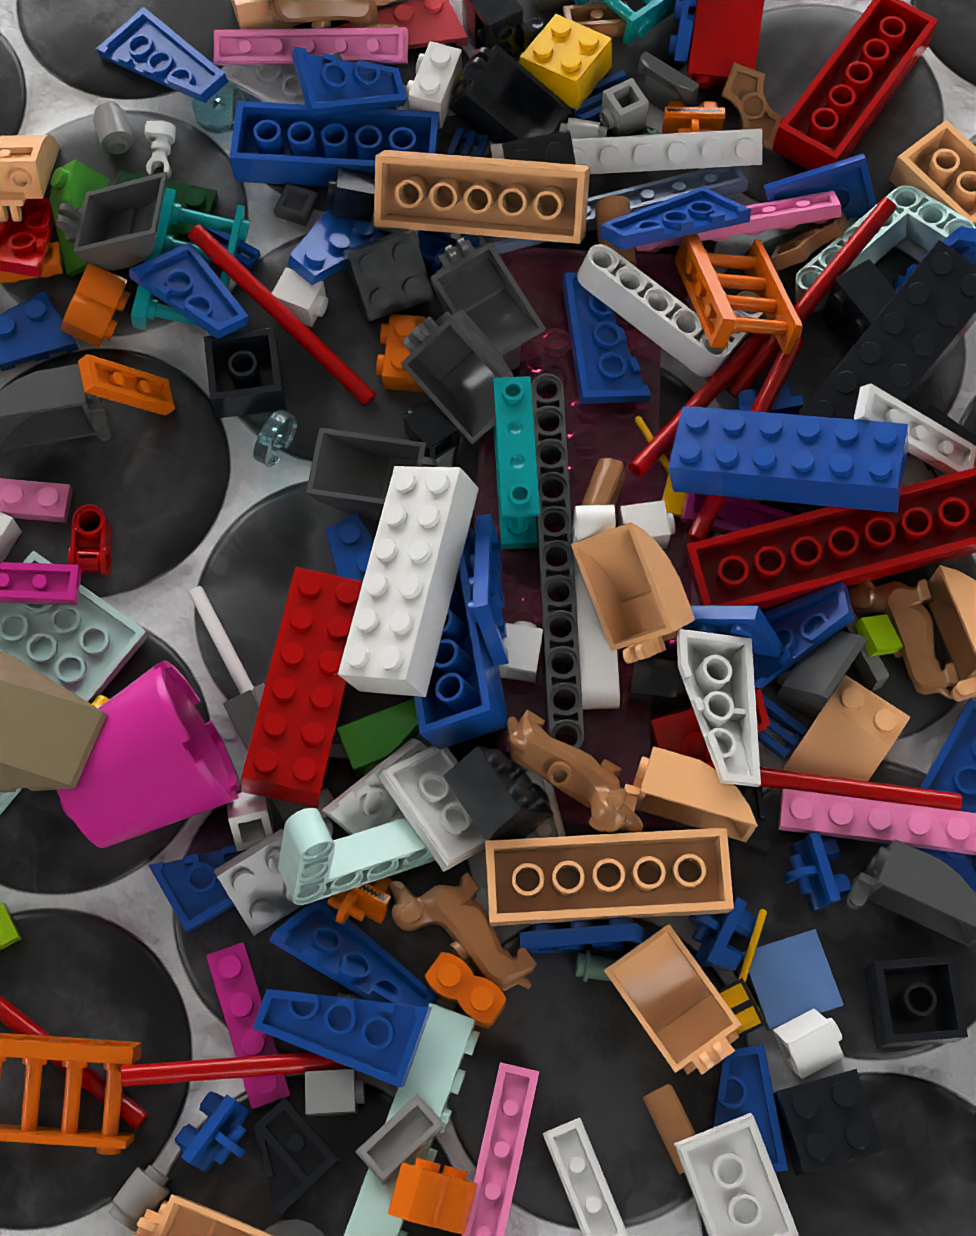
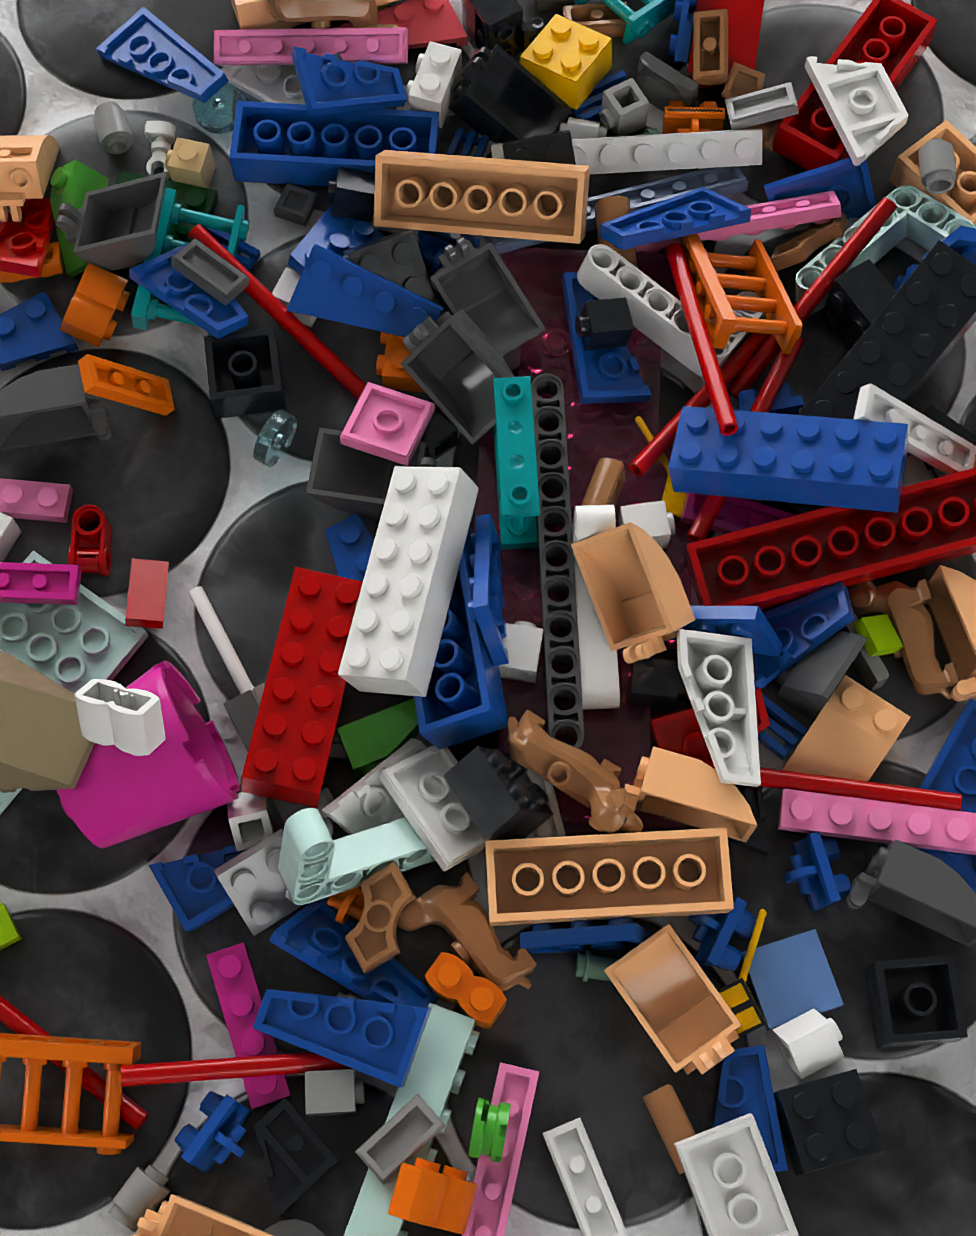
(120, 717): none -> white brick
(147, 593): none -> tile
(190, 162): none -> tan brick
(210, 272): none -> dark grey tile
(355, 296): none -> blue wing
(374, 936): none -> medium nougat tile
(387, 424): none -> bright pink tile
(489, 1130): none -> bright green wheel
(604, 323): none -> black brick
(701, 340): none -> red piece
(710, 47): none -> medium nougat brick
(761, 106): none -> light grey tile
(859, 104): none -> white wing
(937, 166): none -> light grey brick

